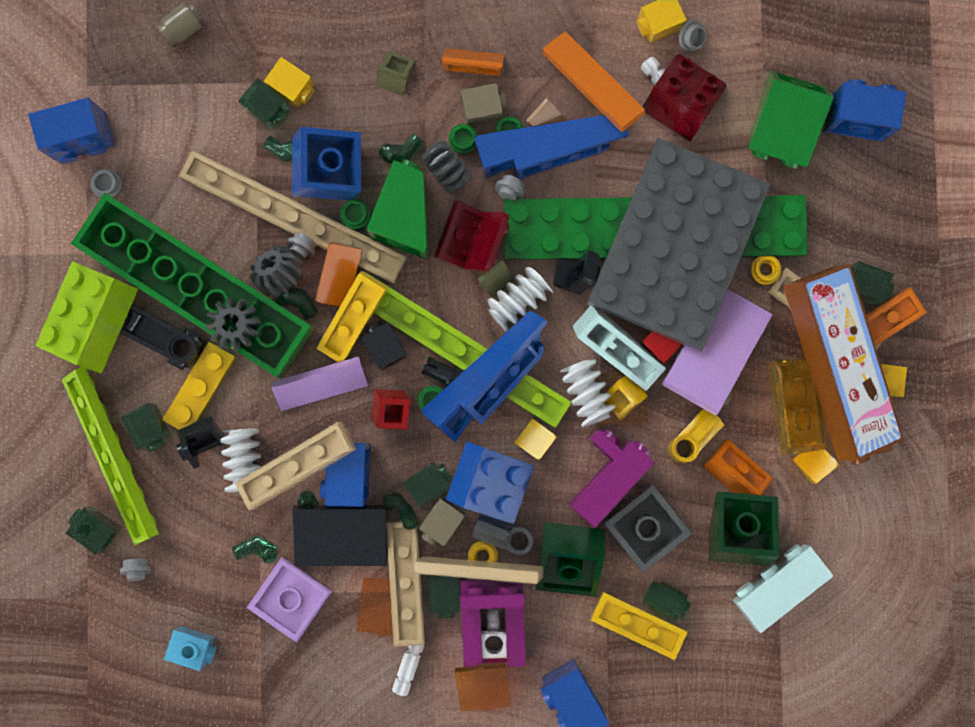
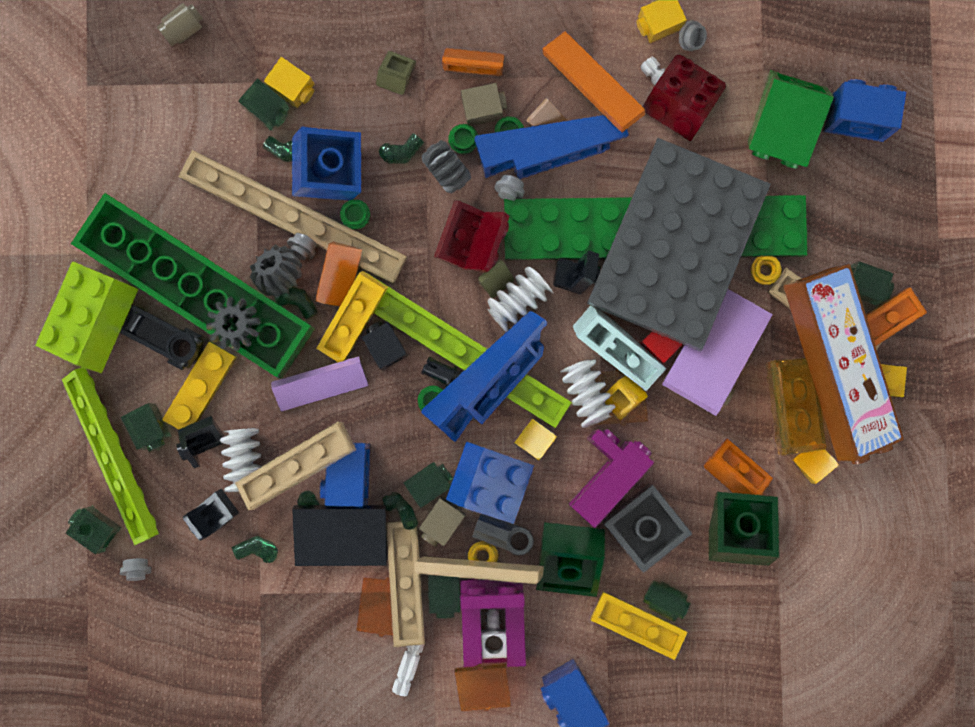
(71, 130): blue brick -> none
(106, 181): light grey plate -> none
(190, 648): medium azure brick -> none
(210, 515): none -> black bracket
(289, 599): lavender tile -> none
(390, 409): red brick -> none
(401, 211): green slope -> none
(696, 435): yellow piece -> none
(781, 587): light aqua brick -> none

